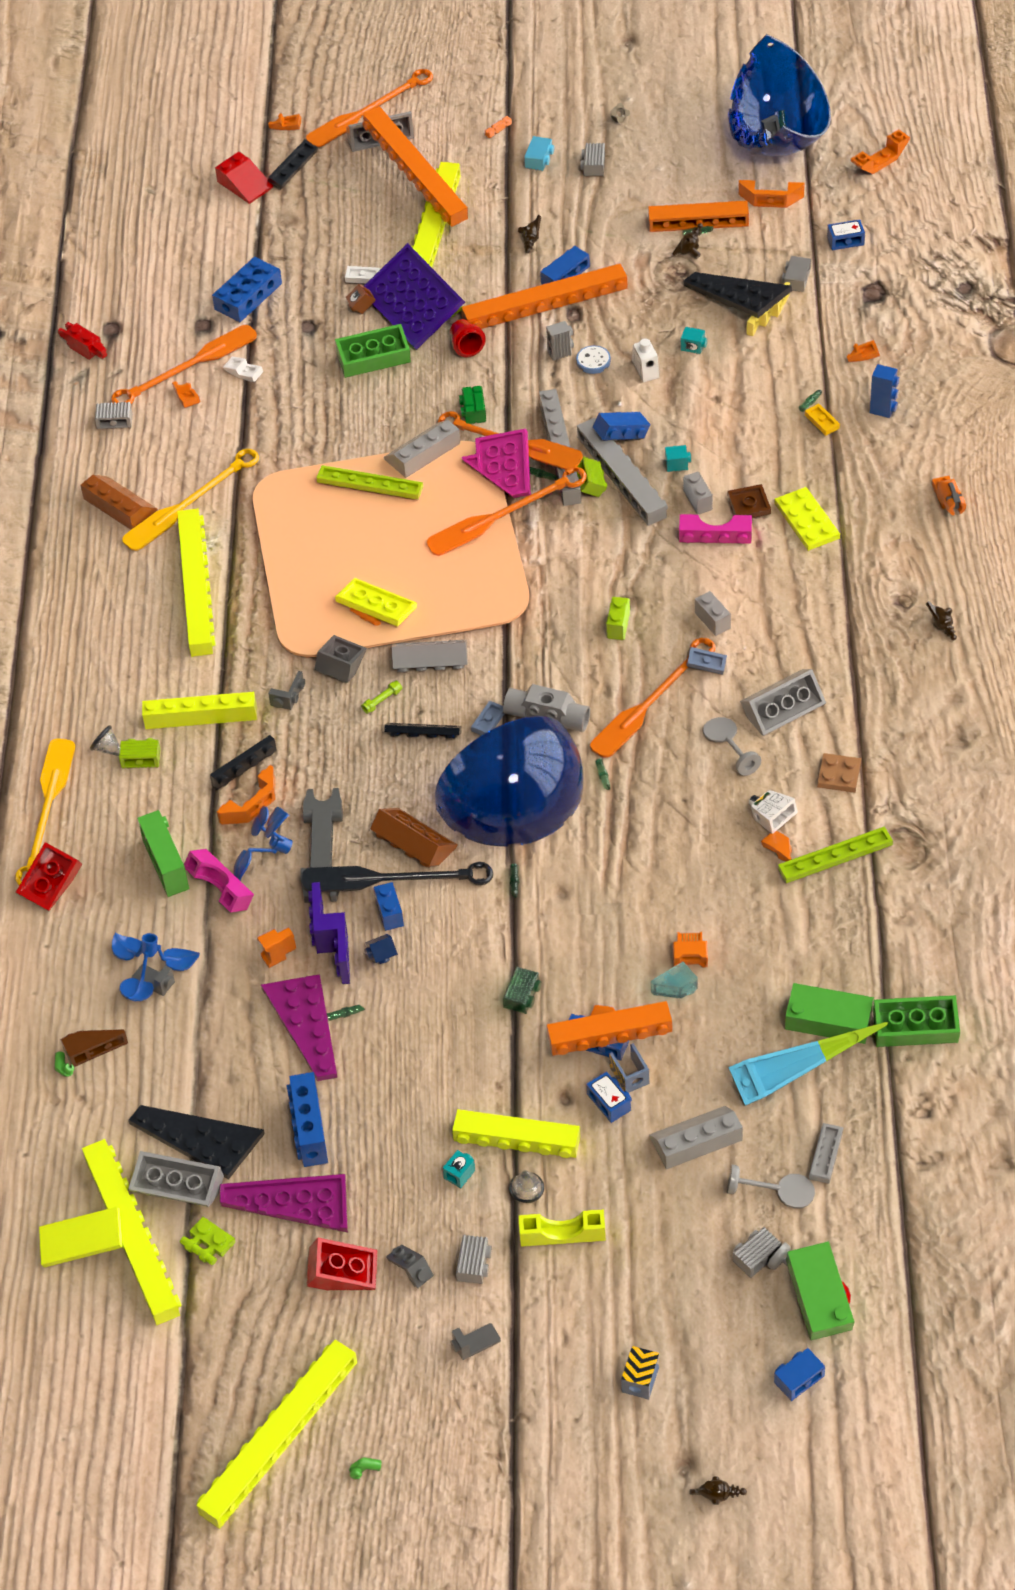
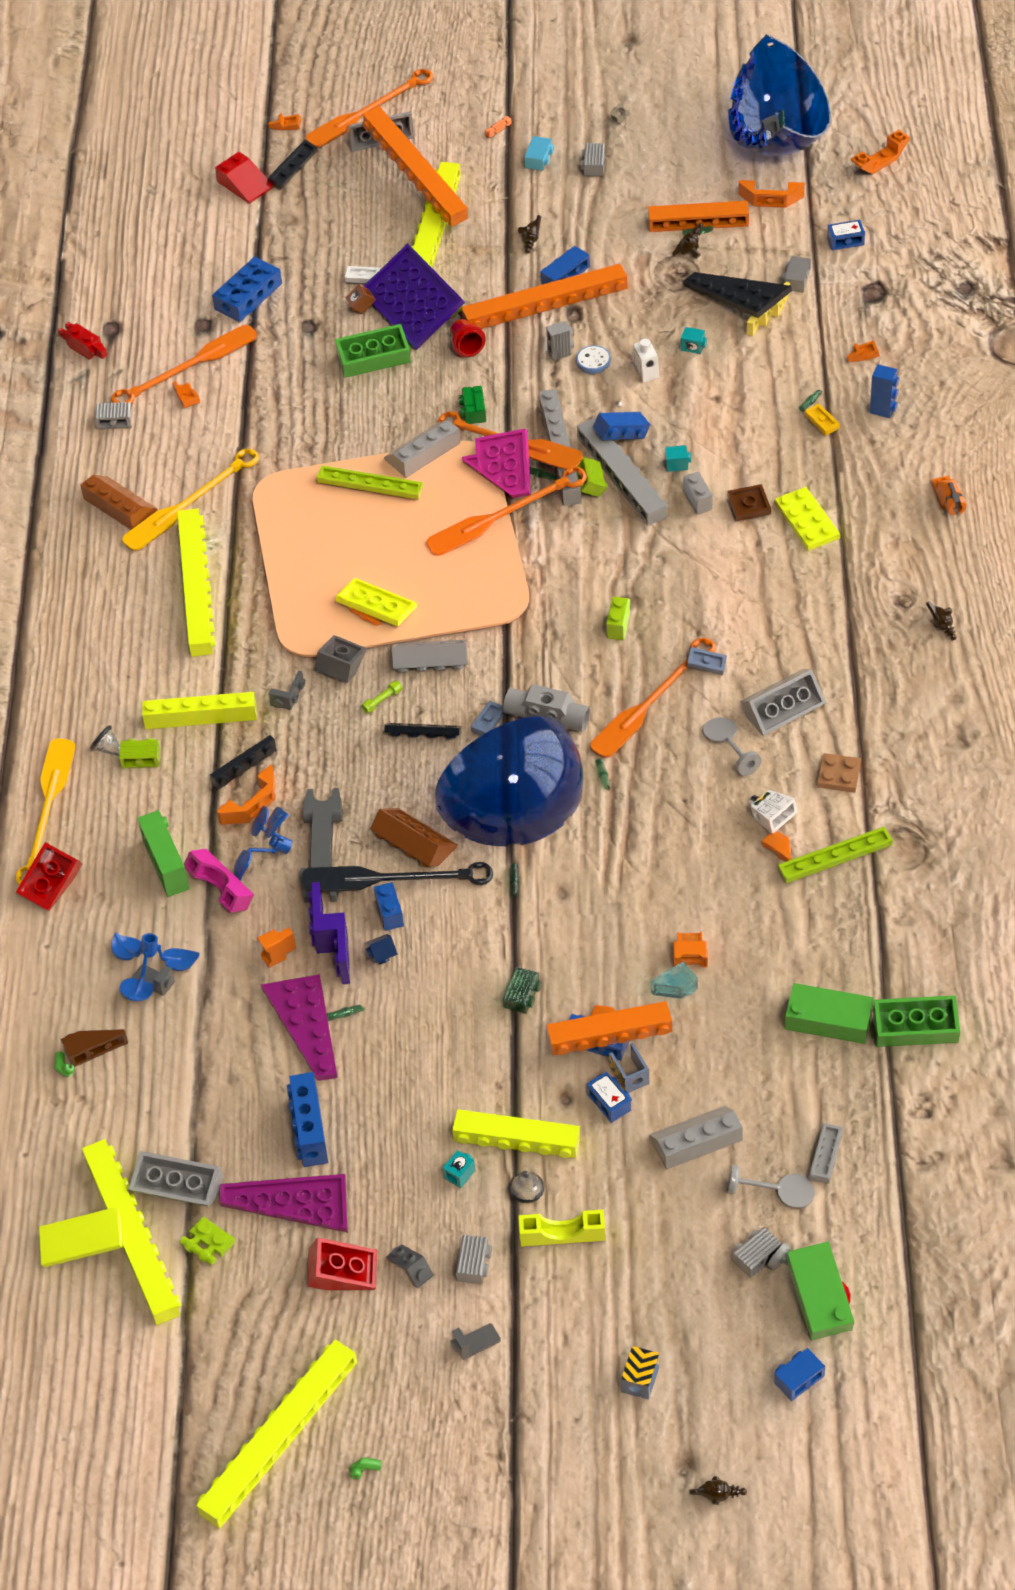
(199, 1137): black wing -> none
(243, 370): white slope -> none
(694, 530): dark pink arch -> none
(712, 613): light grey brick -> none
(770, 1072): medium azure plate -> none

